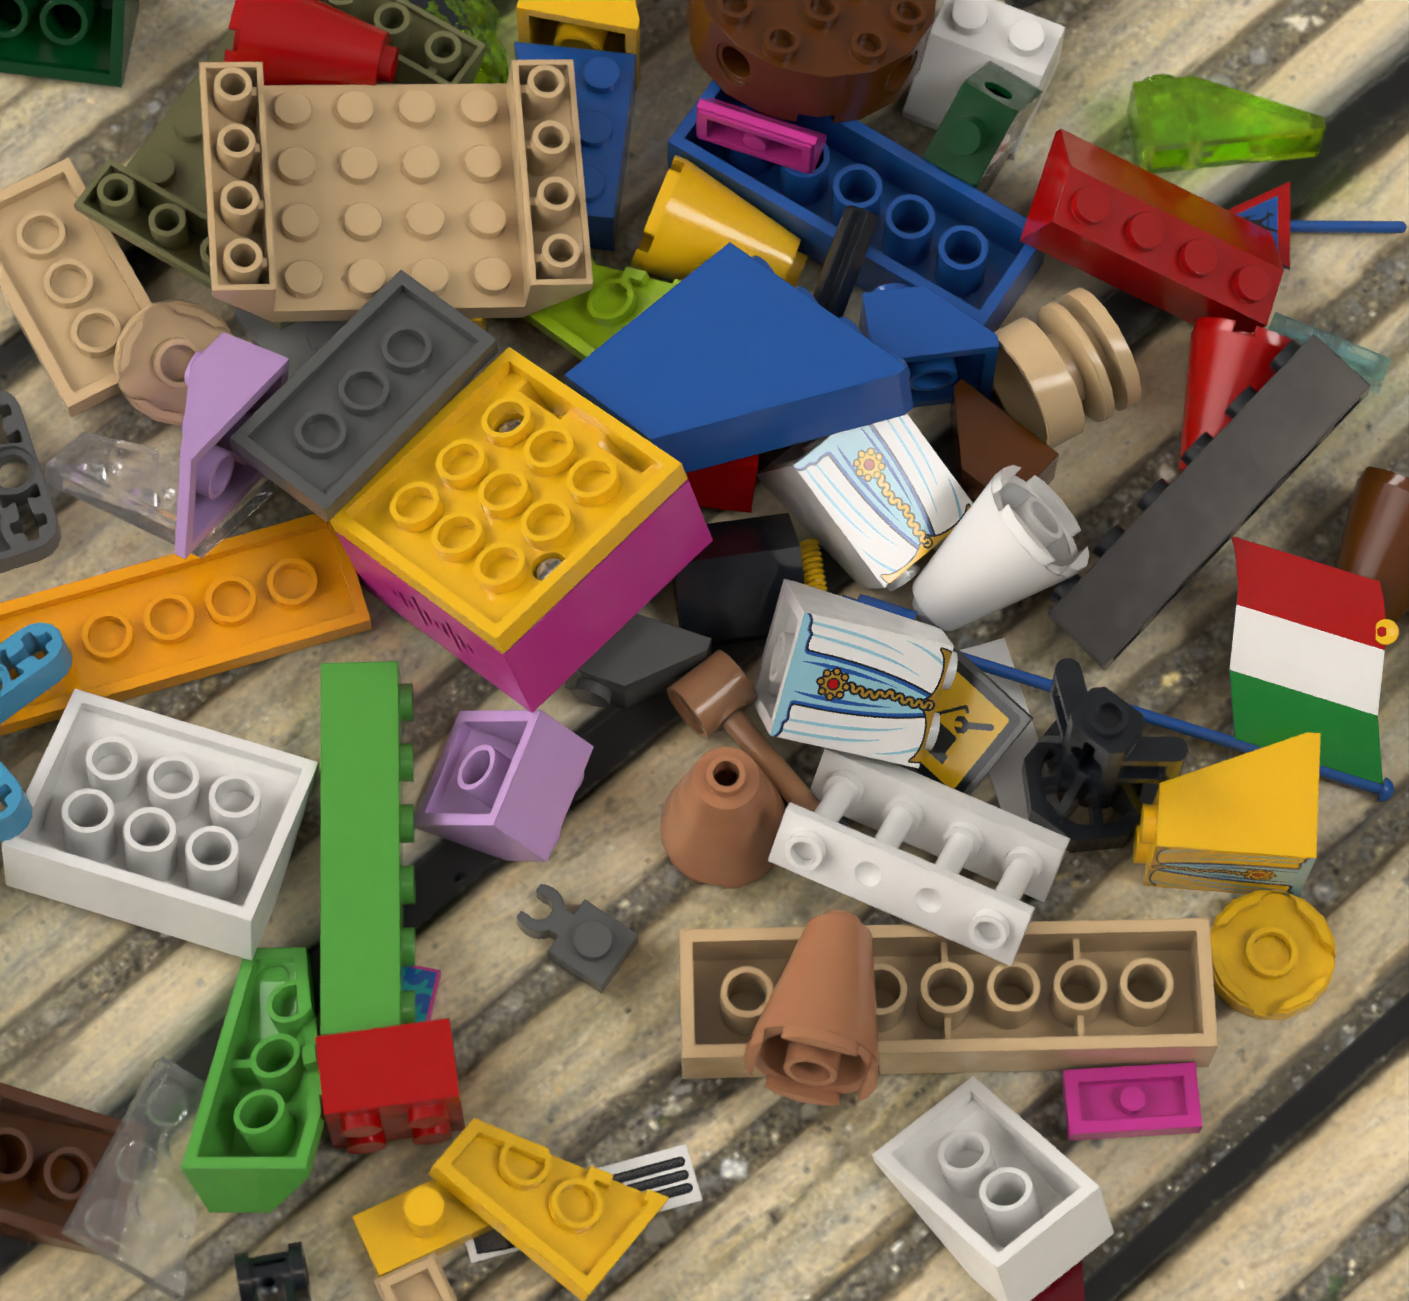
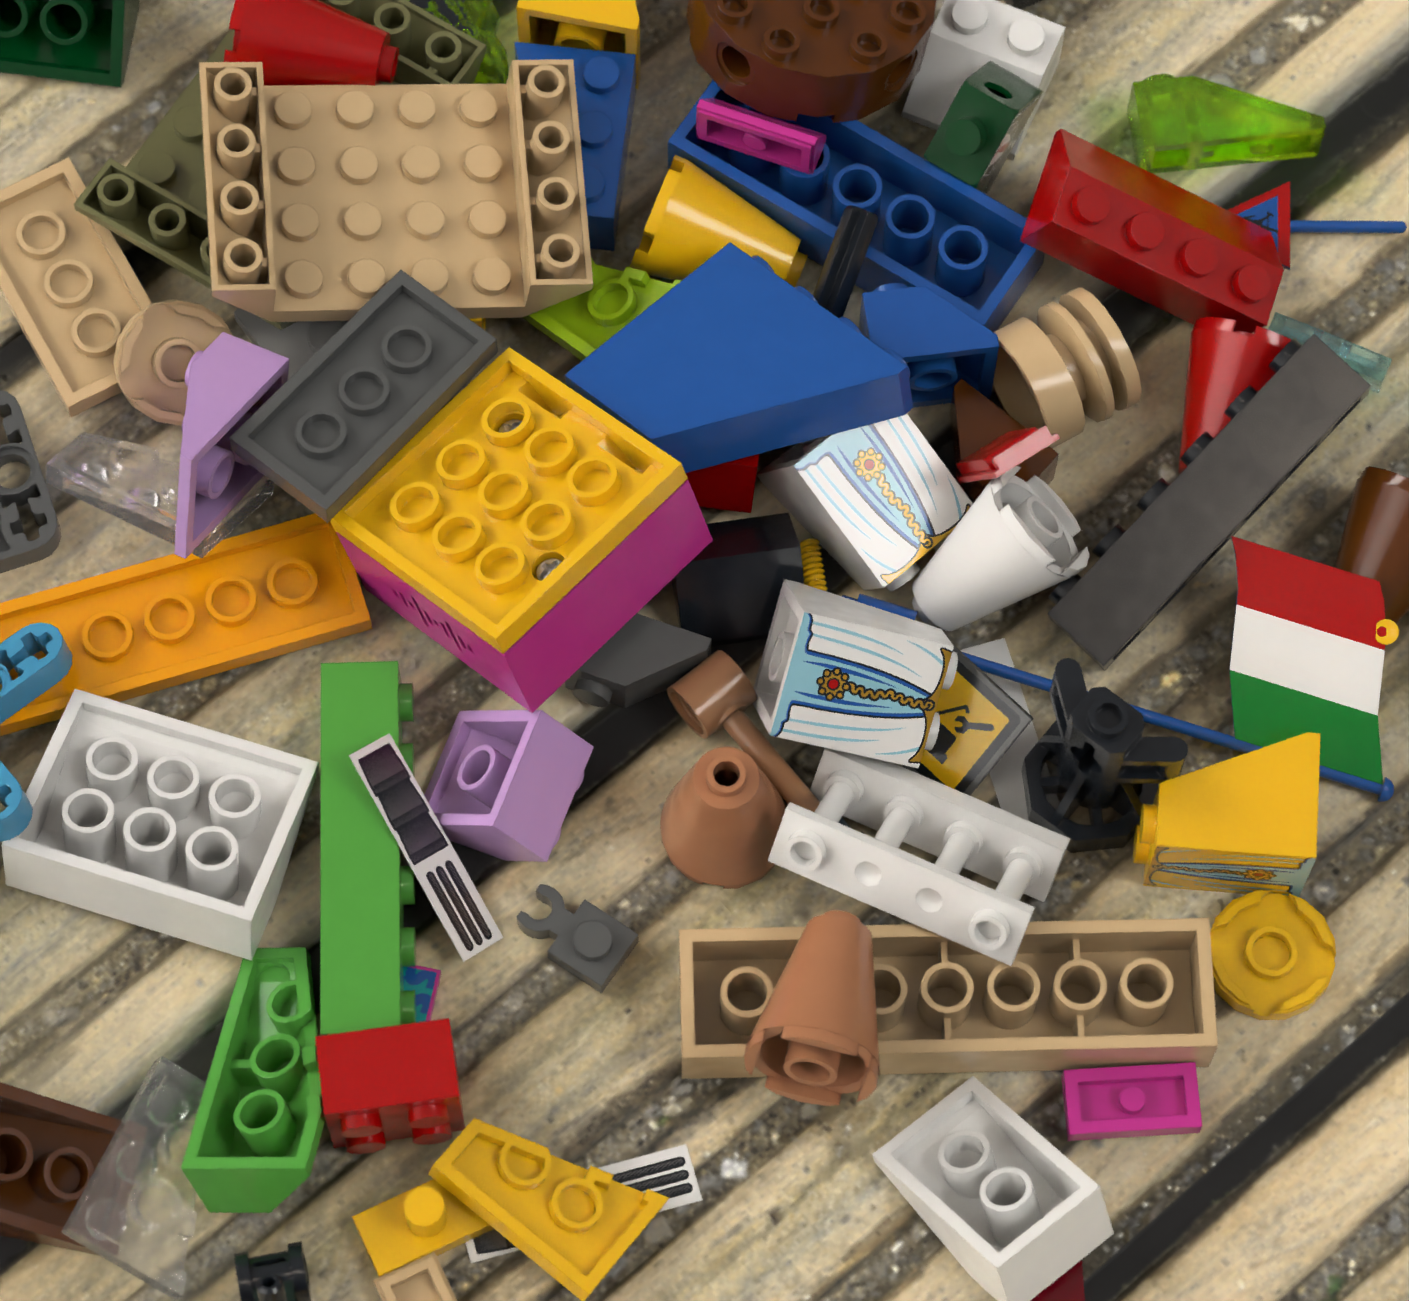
(426, 847): none -> sticker
(1004, 453): none -> red piece

